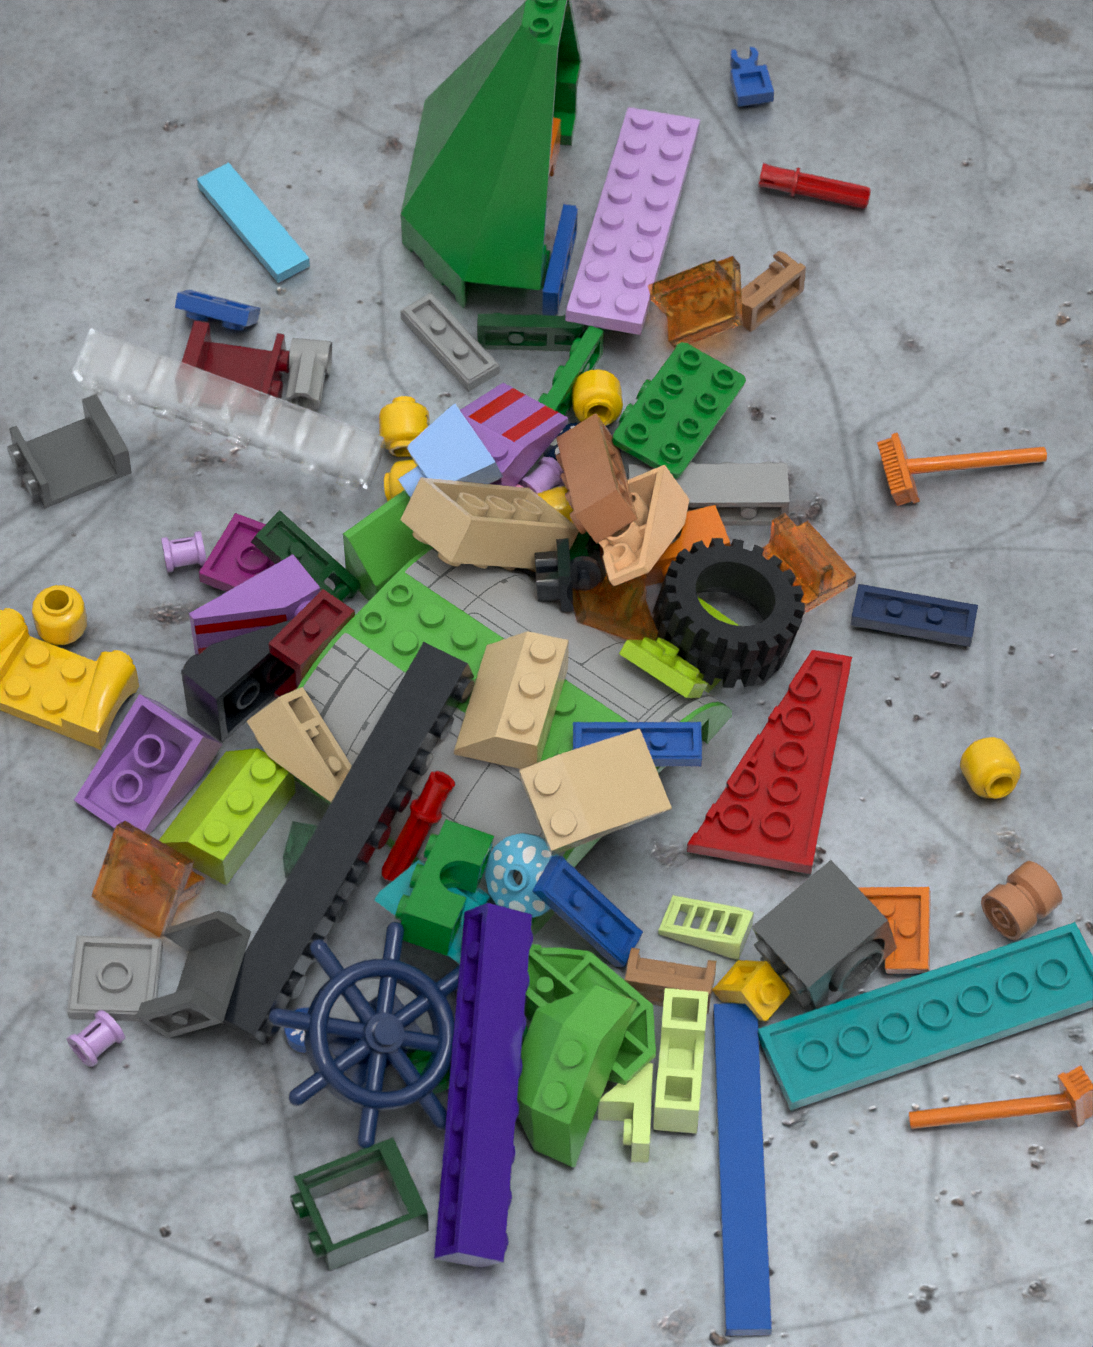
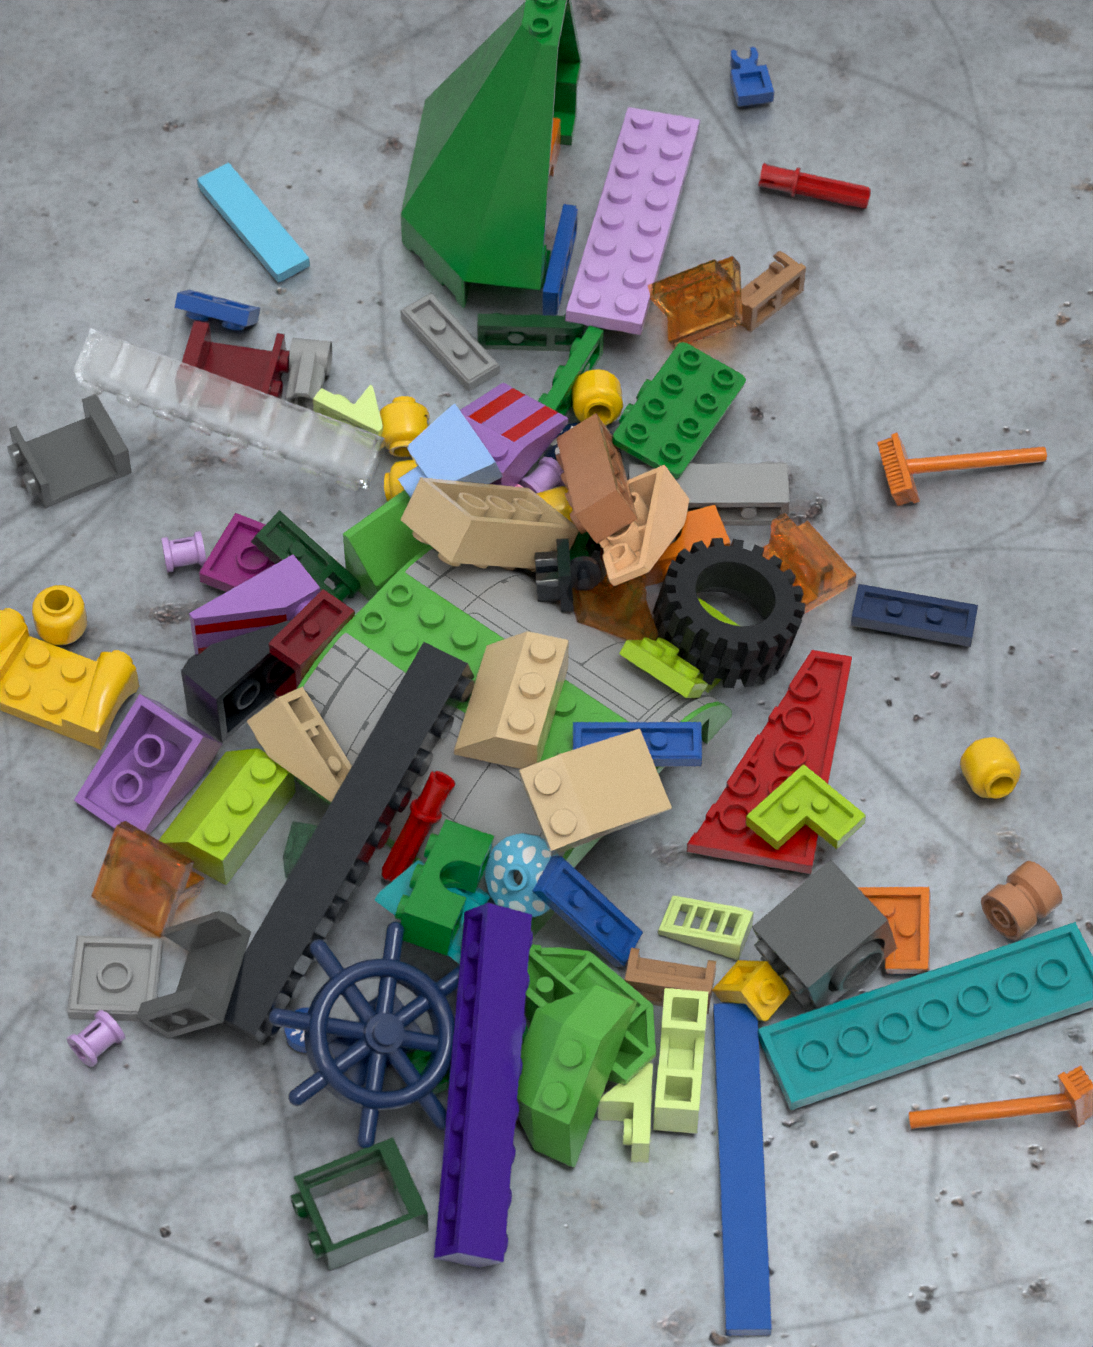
(362, 414): none -> yellowish green slope
(808, 801): none -> lime plate

